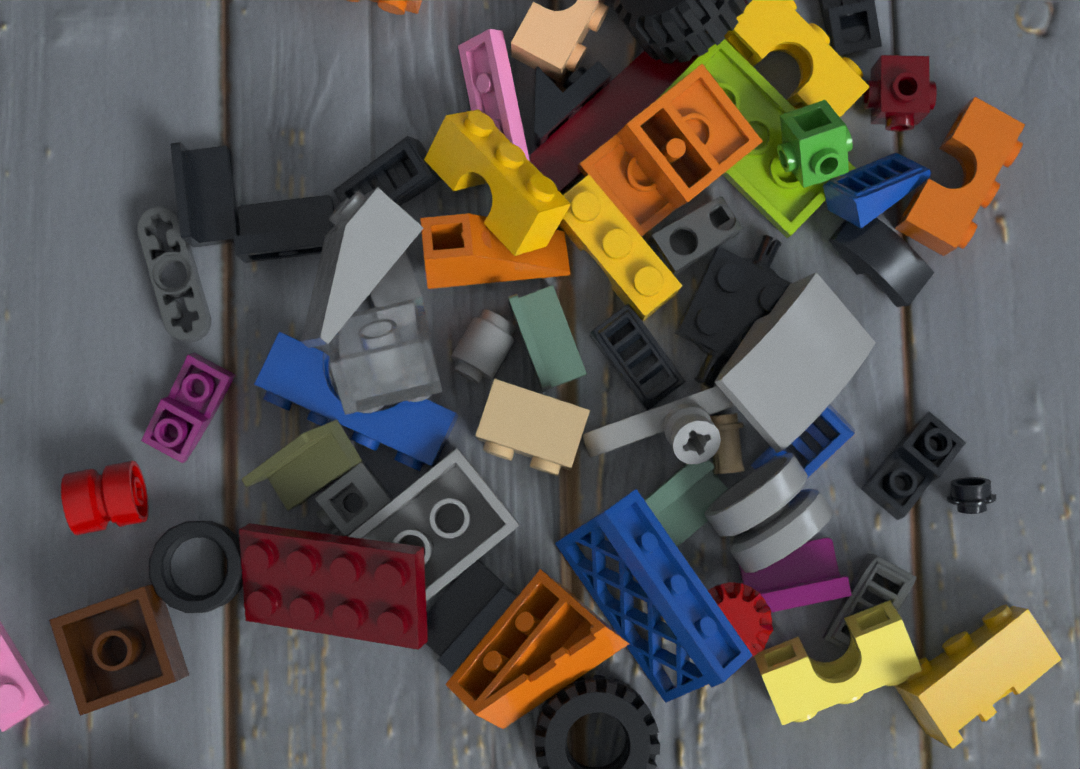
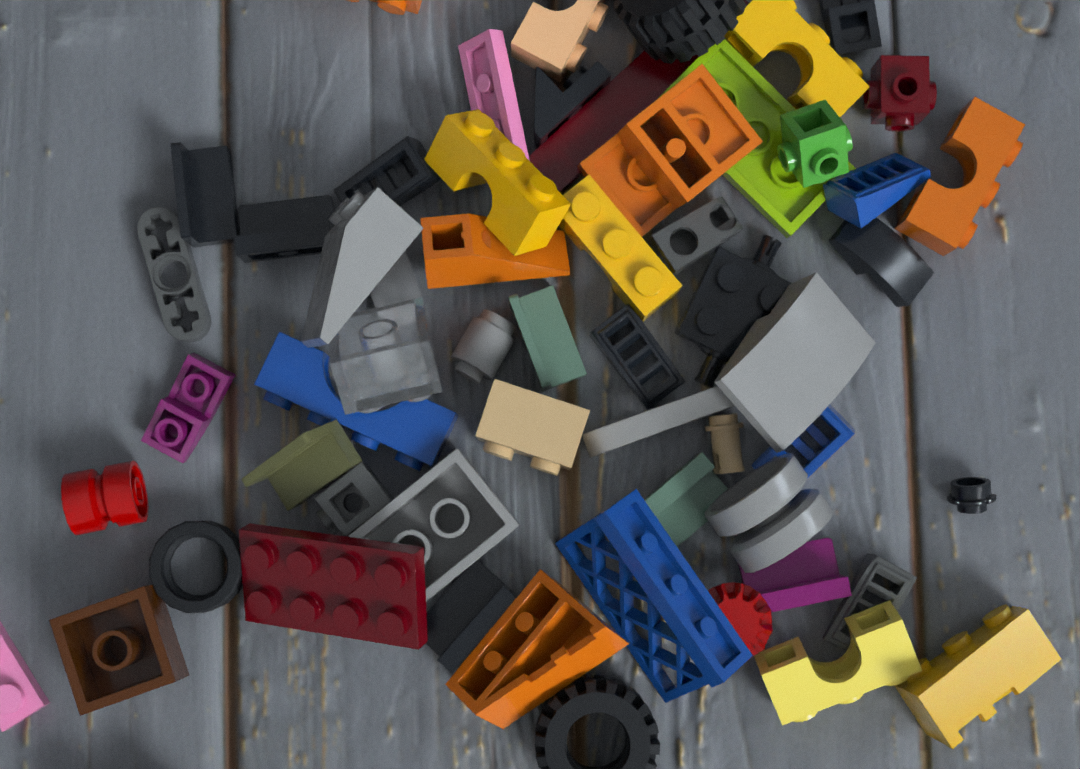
(680, 430): light grey wheel -> none
(913, 465): black slope -> none

